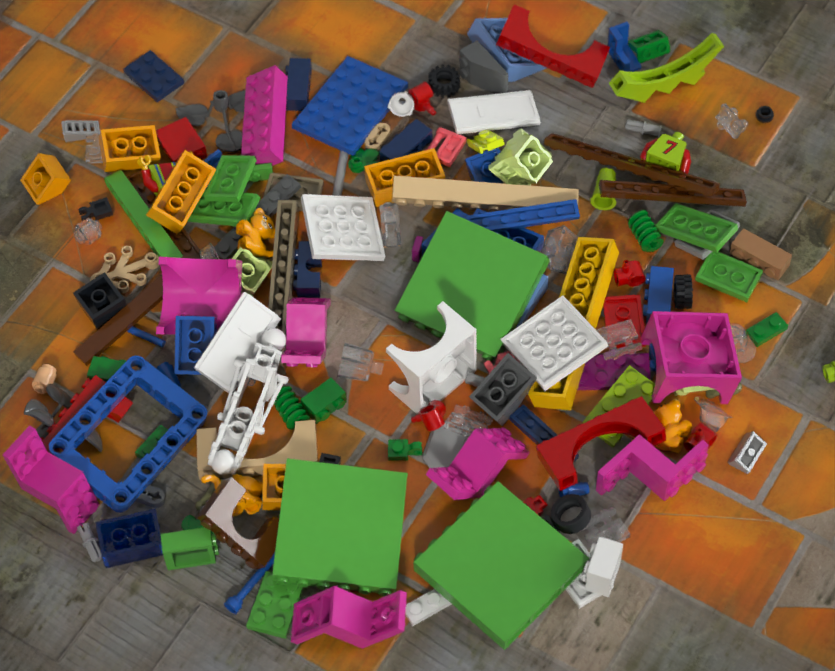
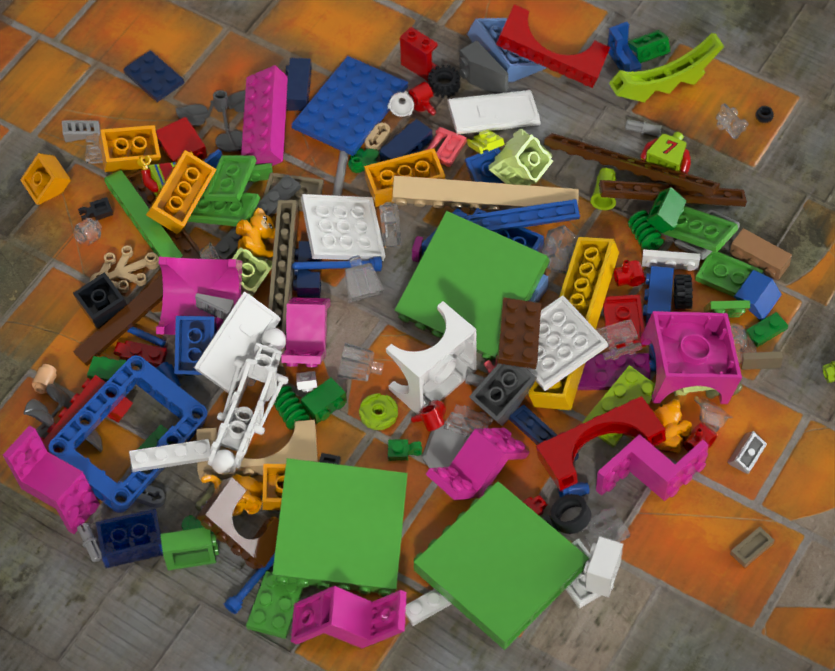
(152, 354): none -> red hinge
(169, 455): none -> white plate
(214, 305): none -> light grey slope
(306, 381): none -> white plate
(361, 281): none -> clear torso
(375, 261): none -> blue piece
(378, 403): none -> lime plate
(417, 52): none -> red panel
(519, 333): none -> reddish brown plate
(666, 210): none -> brick
(669, 259): none -> white plate
(733, 308): none -> bright green plate
(752, 547): none -> dark tan tile
(761, 293): none -> blue slope
(761, 360): none -> dark tan tile

